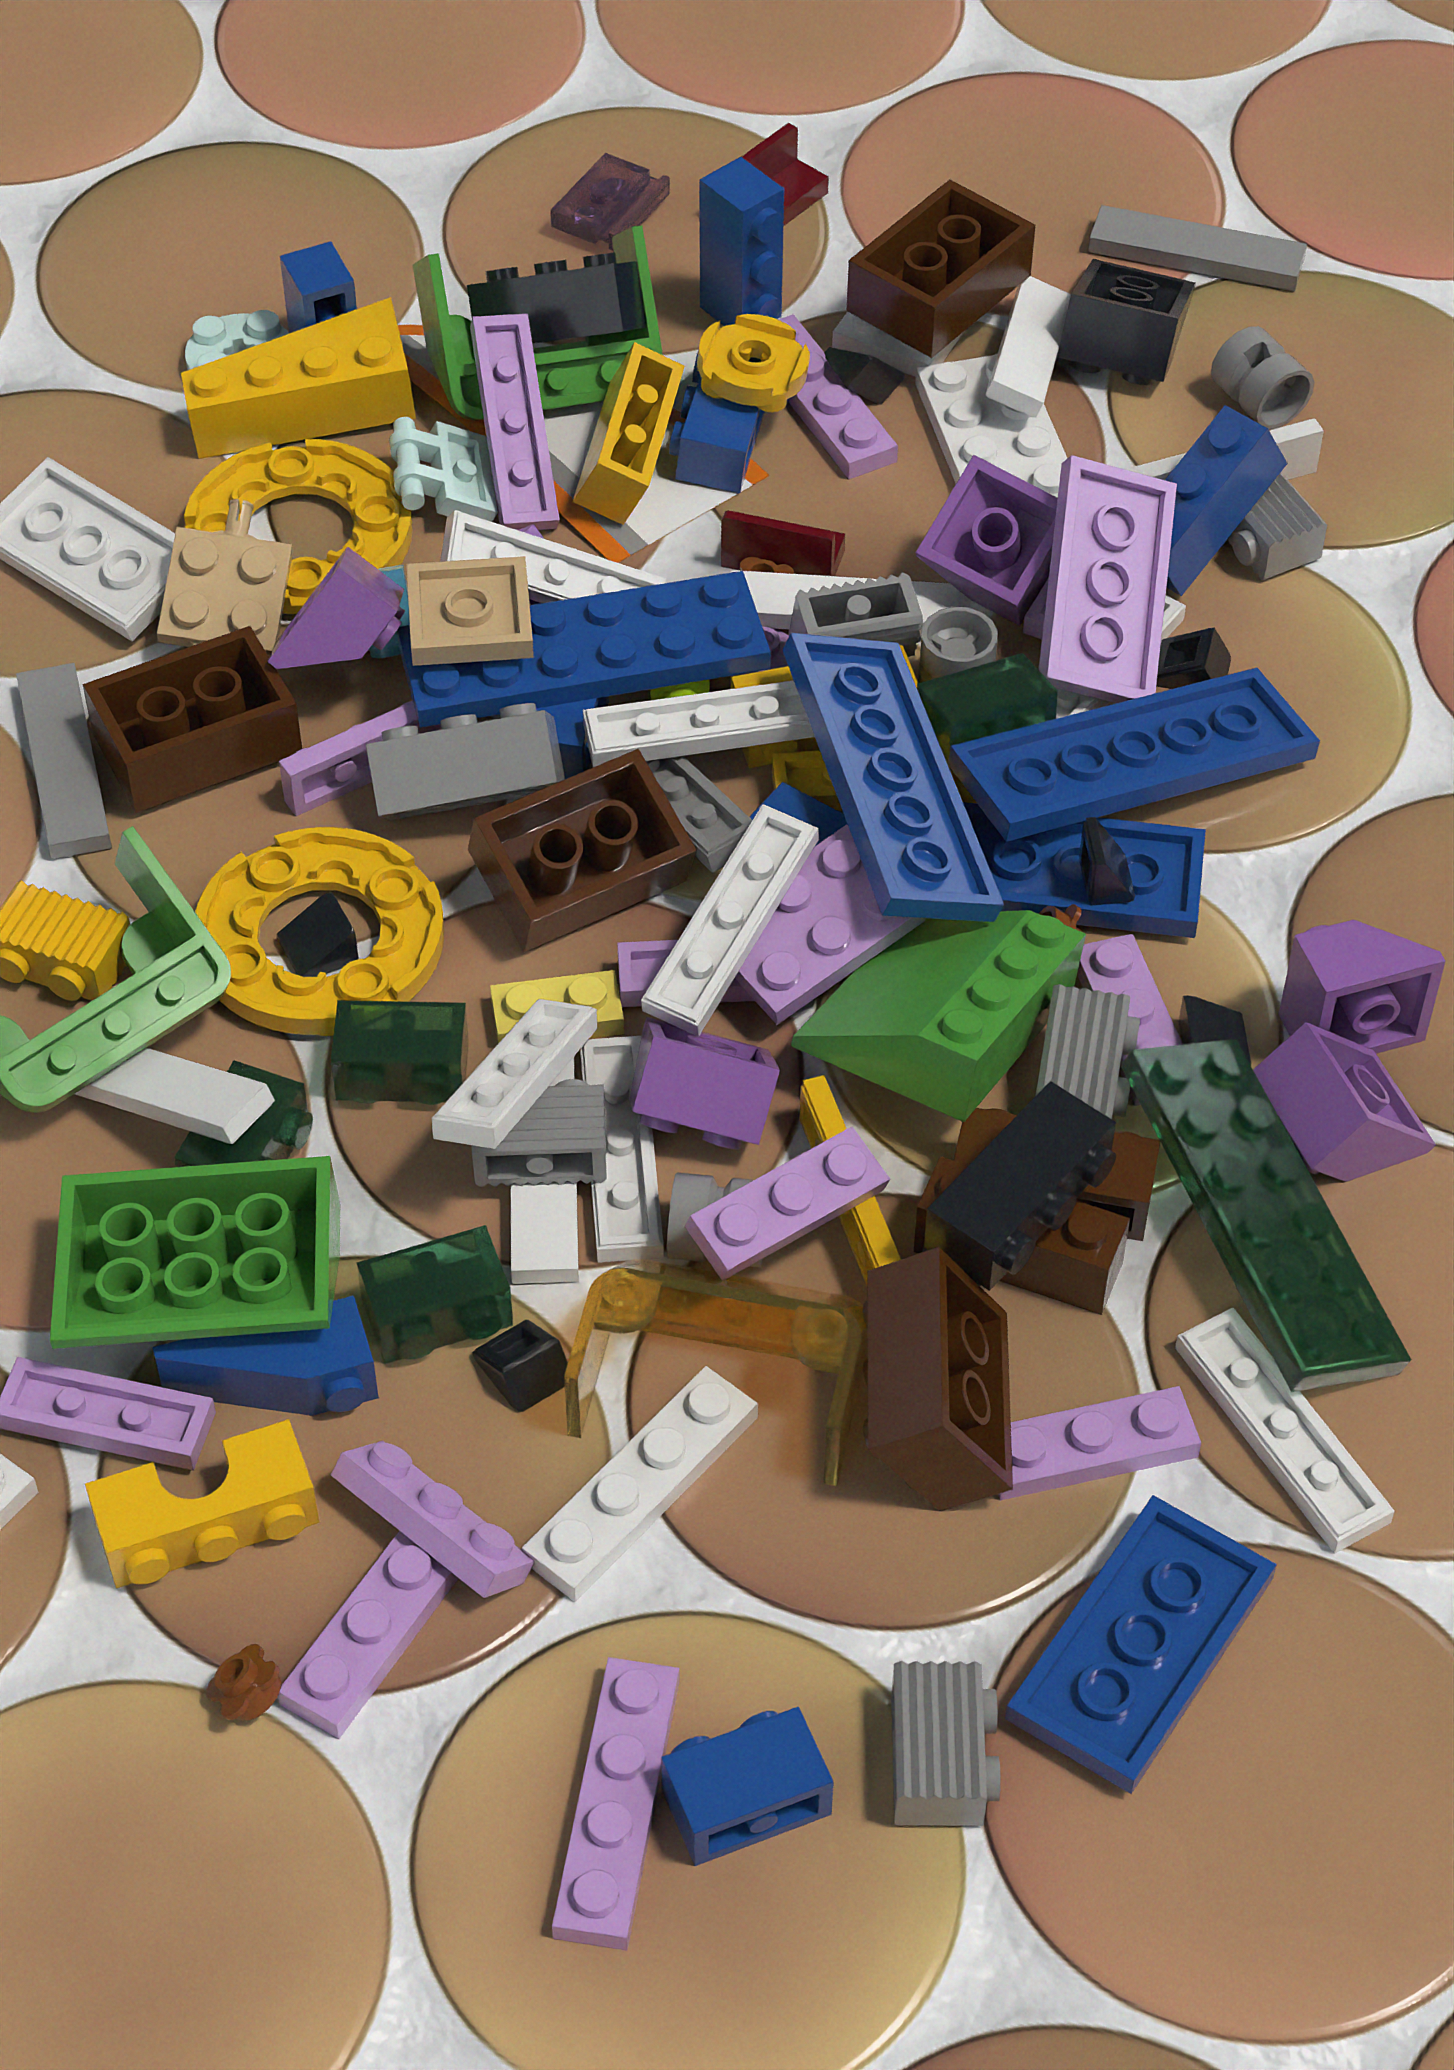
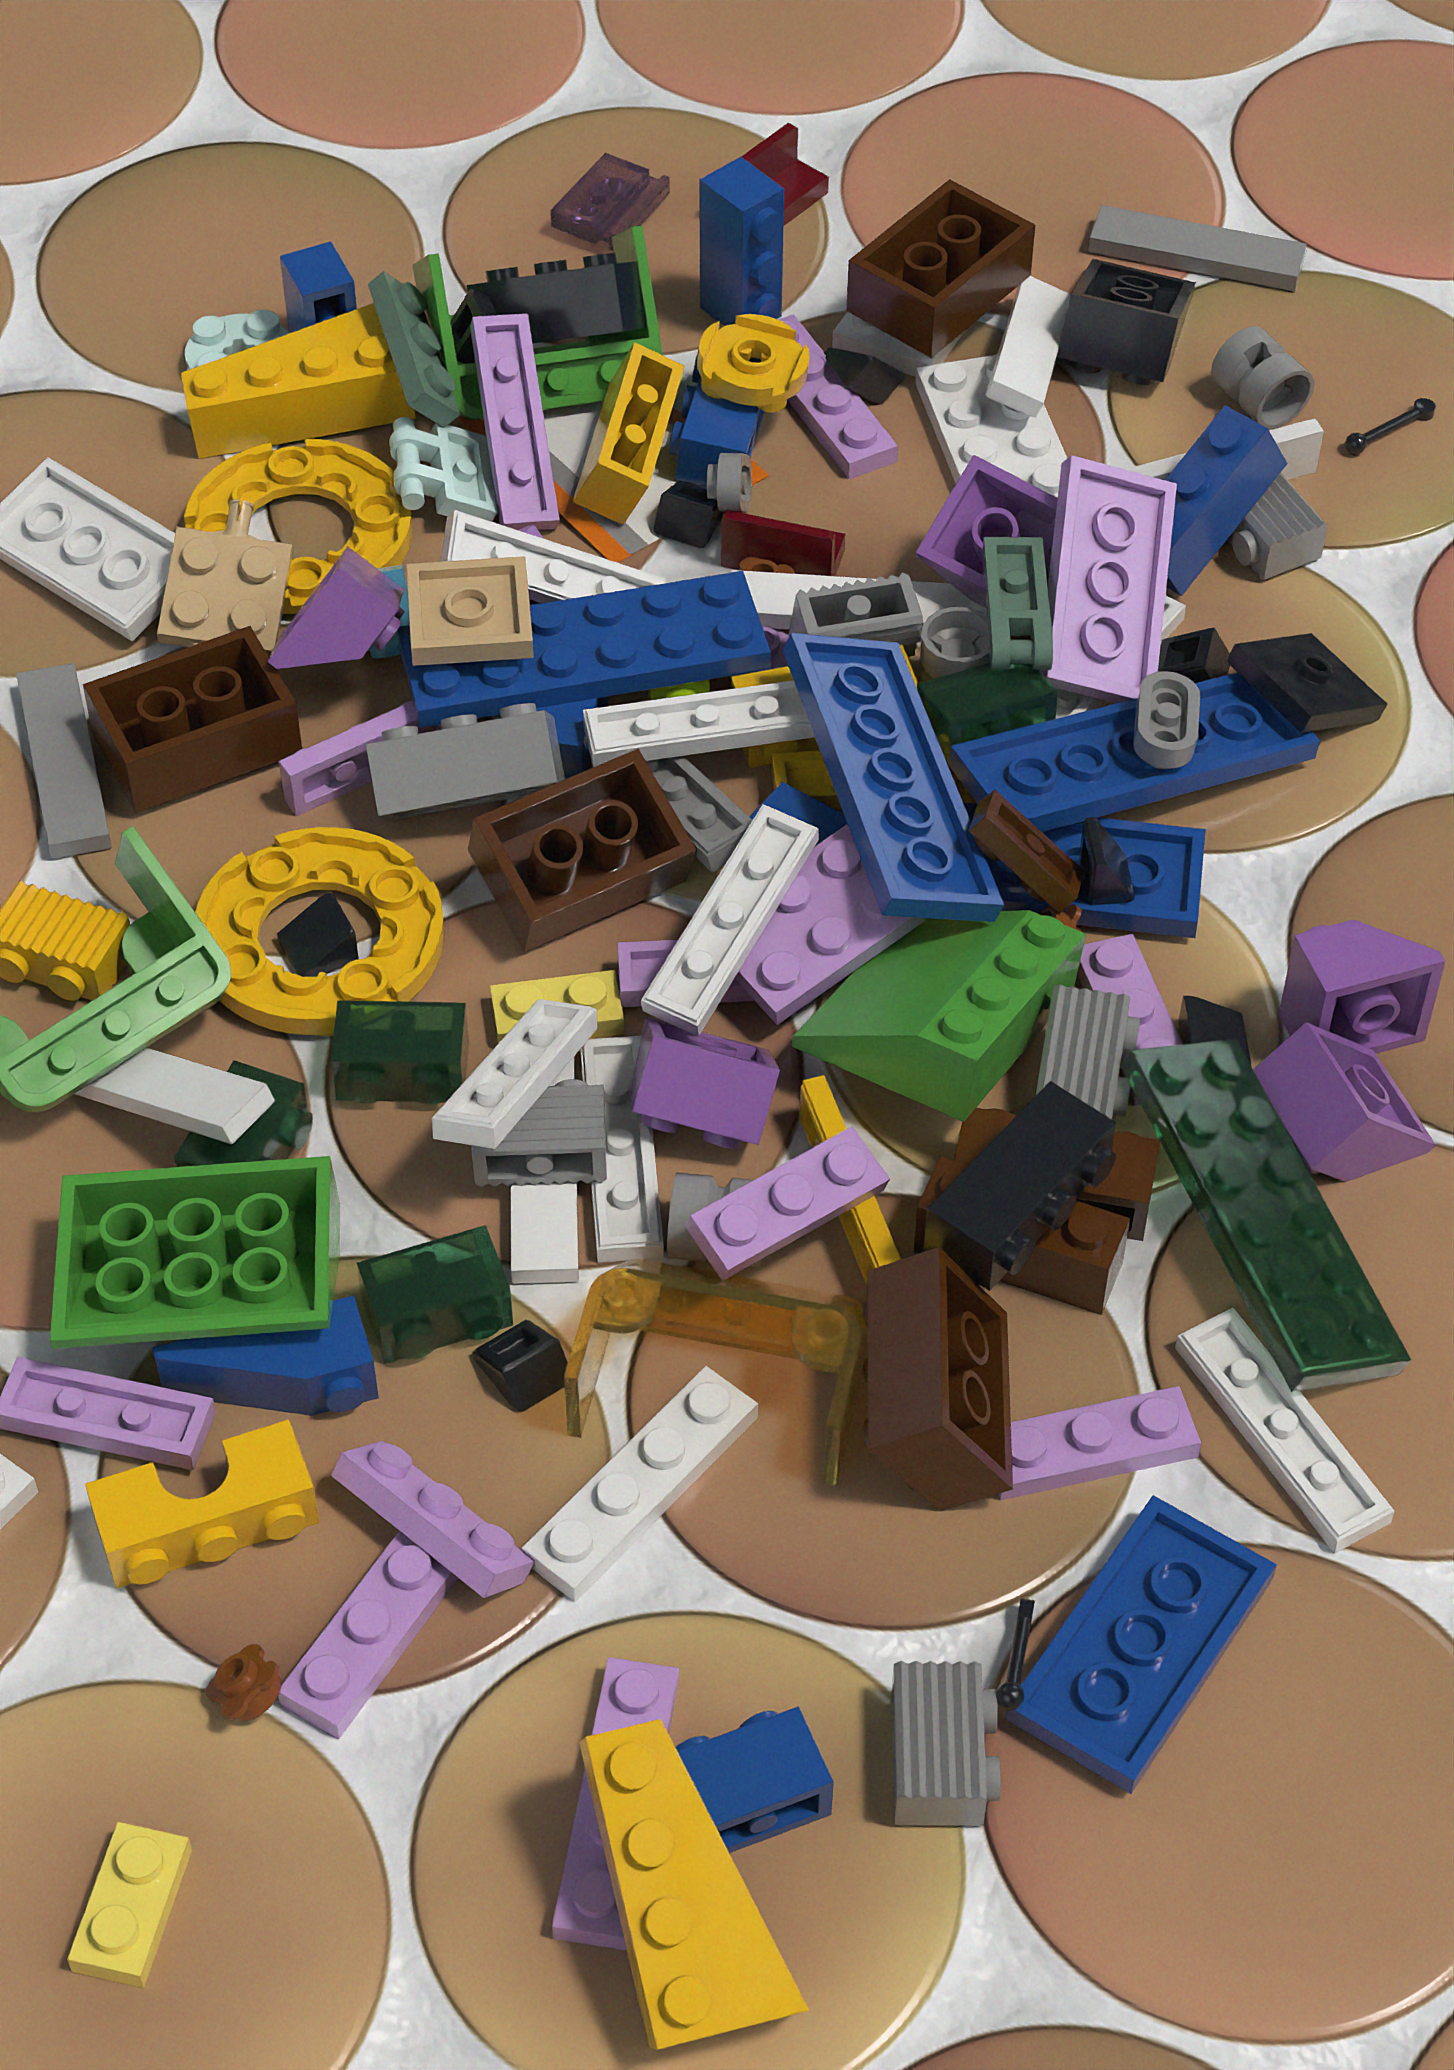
(130, 1905): none -> light yellow plate
(414, 348): none -> sand green plate
(473, 305): none -> black plate
(683, 1908): none -> yellow wedge
(687, 515): none -> black slope
(731, 482): none -> light grey plate
(1011, 1694): none -> black hinge
(1017, 602): none -> sand green plate
(1040, 864): none -> reddish brown plate
(1166, 720): none -> light grey plate
(1306, 682): none -> black plate
(1422, 410): none -> black hinge

